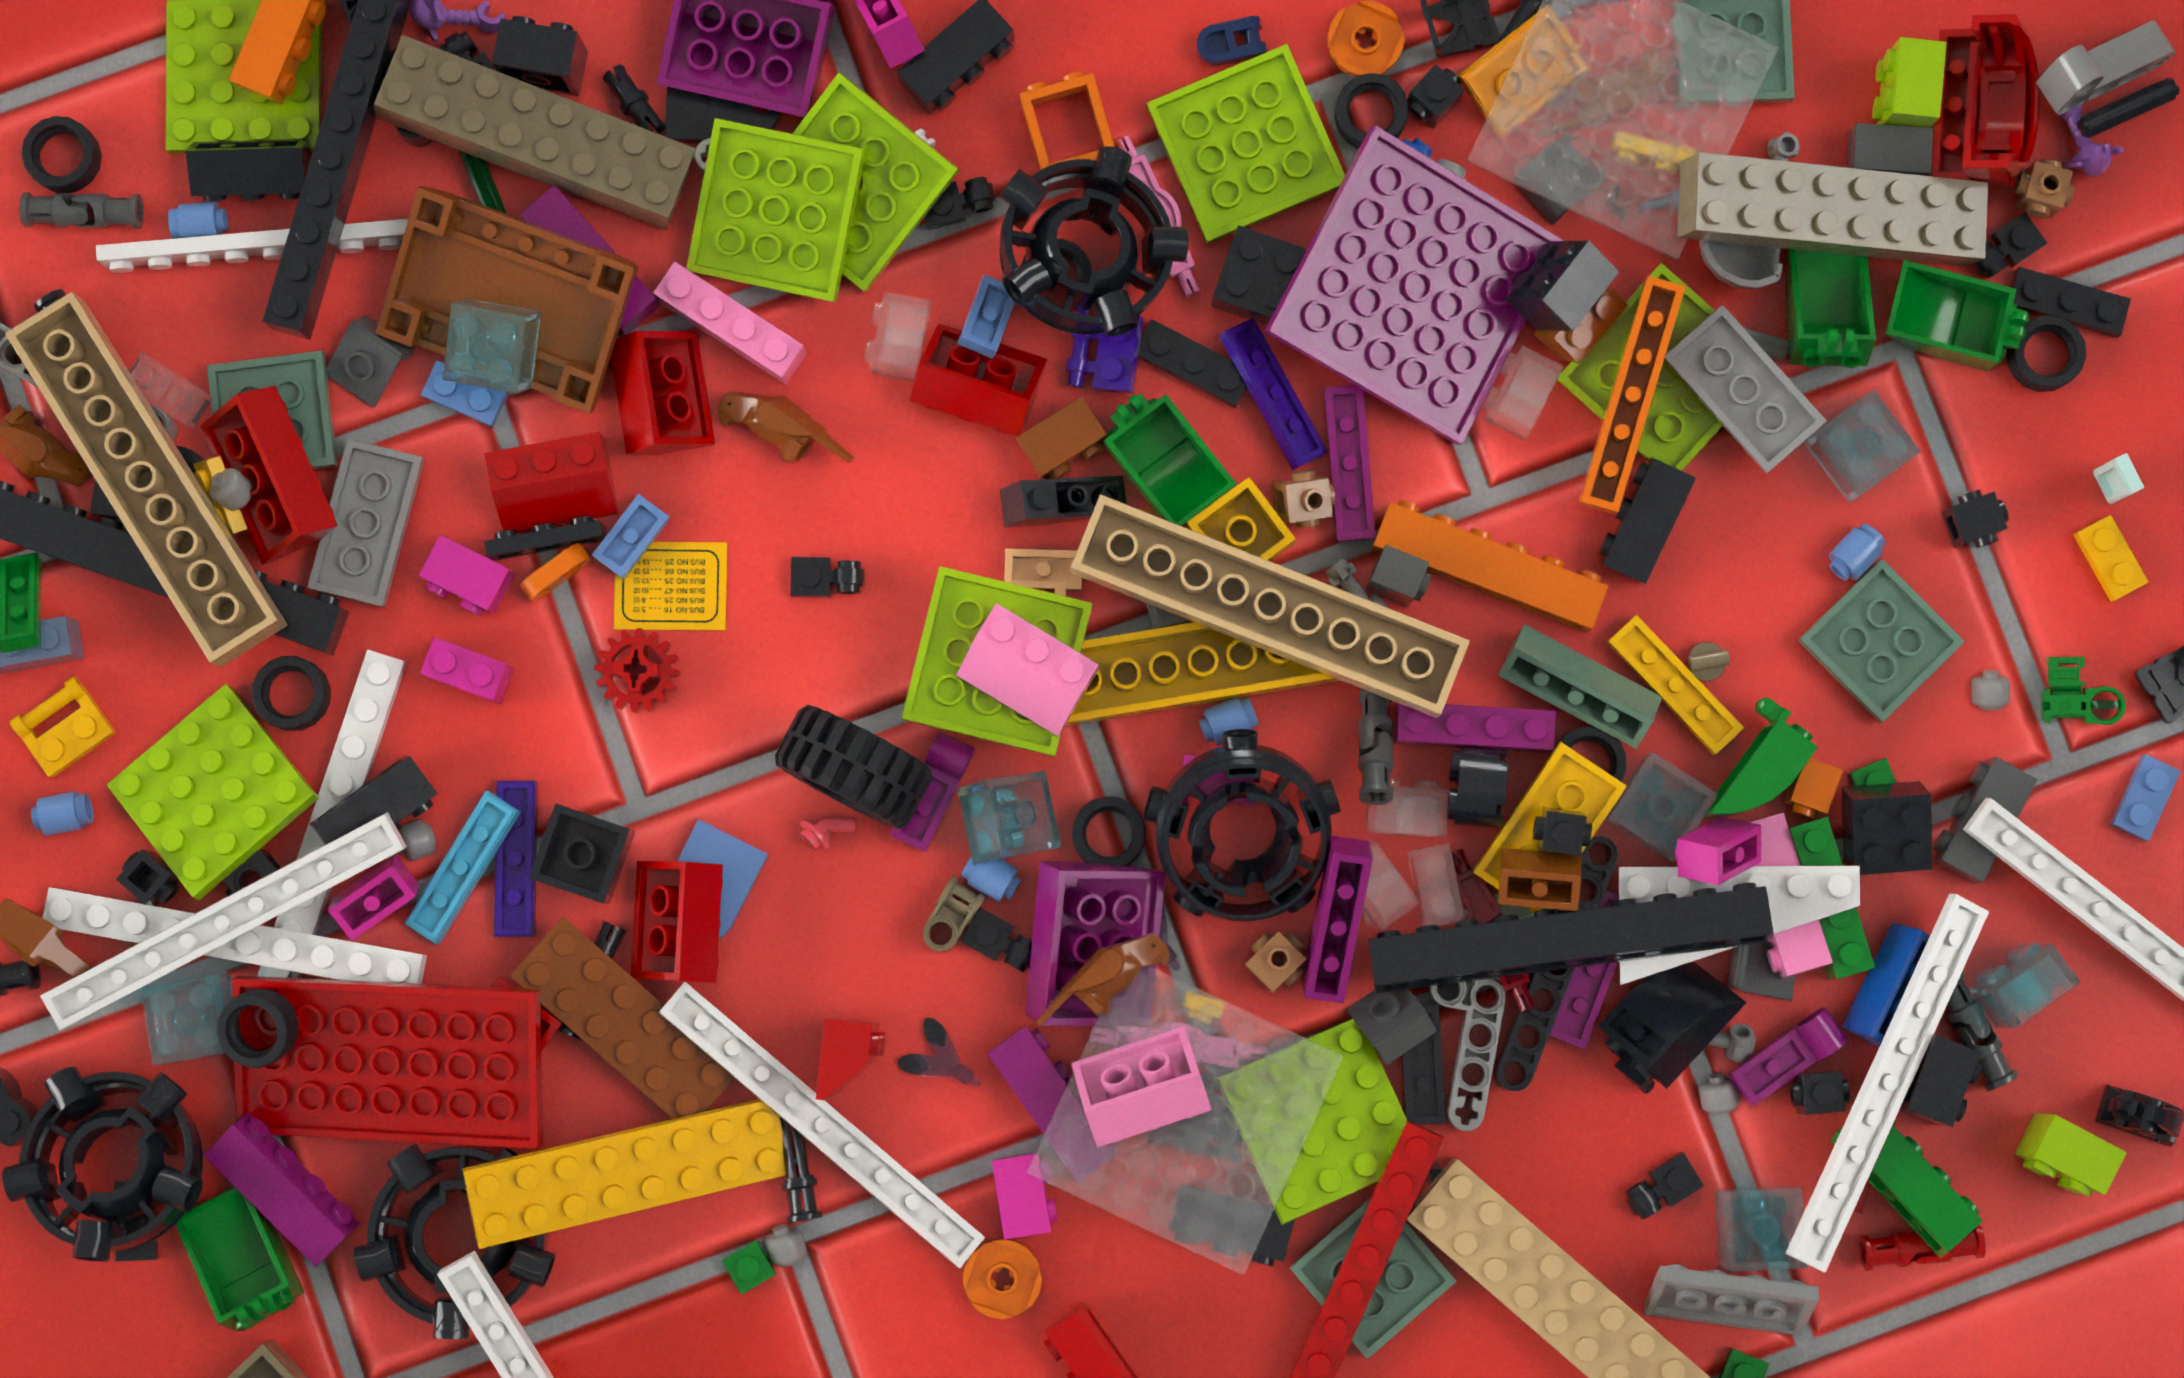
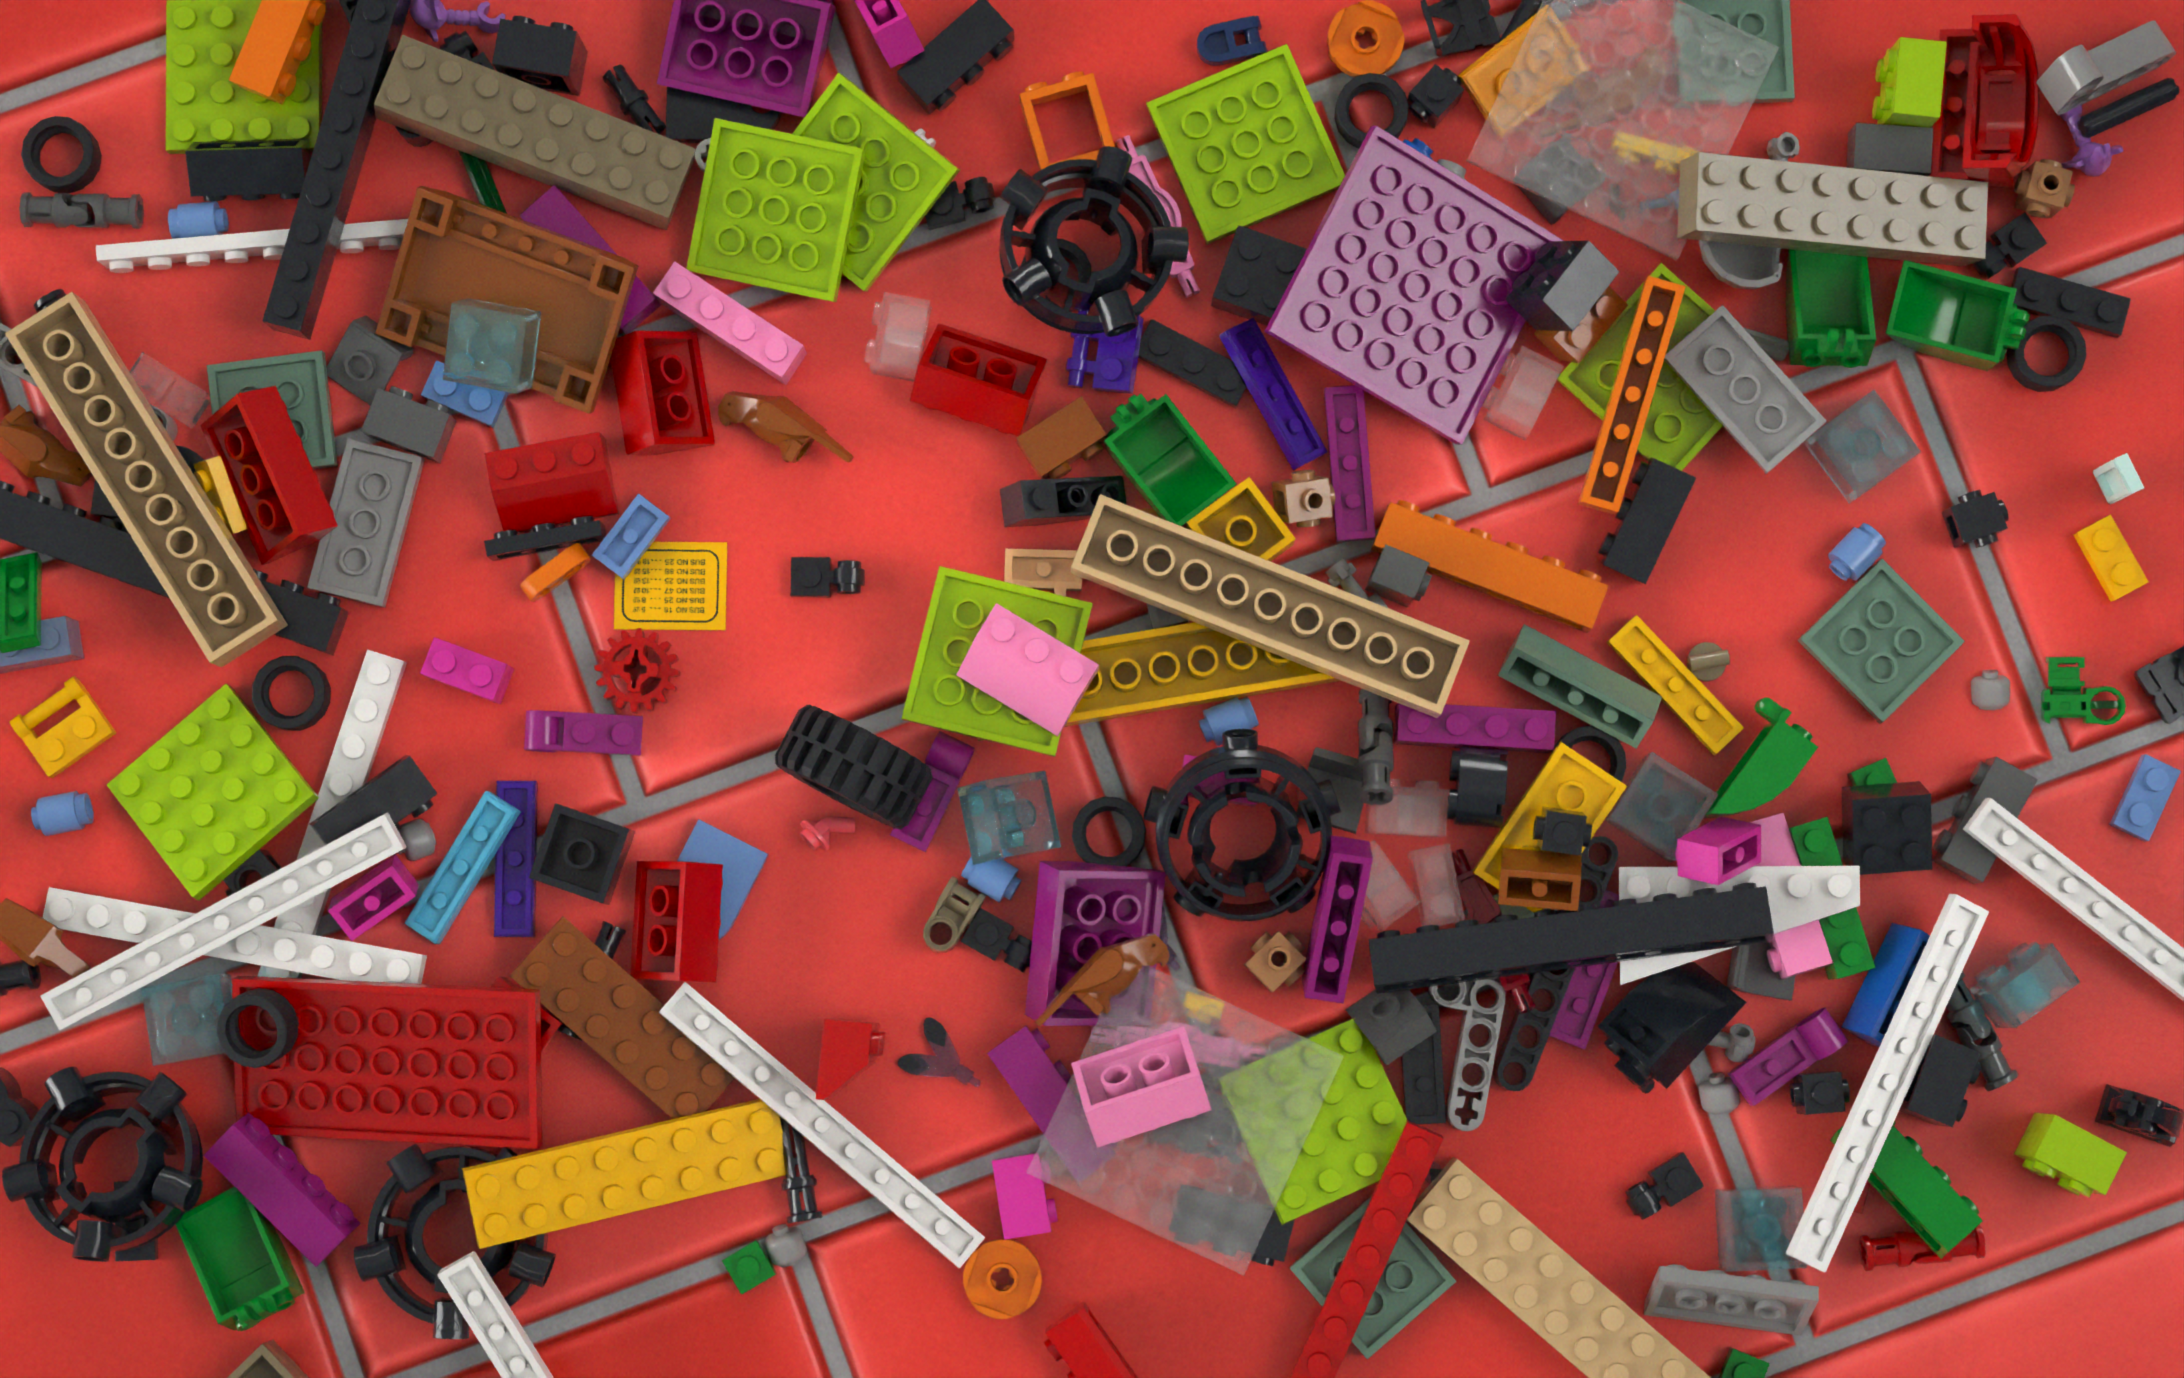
(149, 878): black brick -> none
(231, 489): light grey piece -> none
(408, 424): none -> dark grey brick
(466, 575): dark pink brick -> none
(583, 732): none -> magenta plate
(987, 318): medium blue plate -> none
(1346, 782): none -> dark grey piece
(1813, 789): orange brick -> none

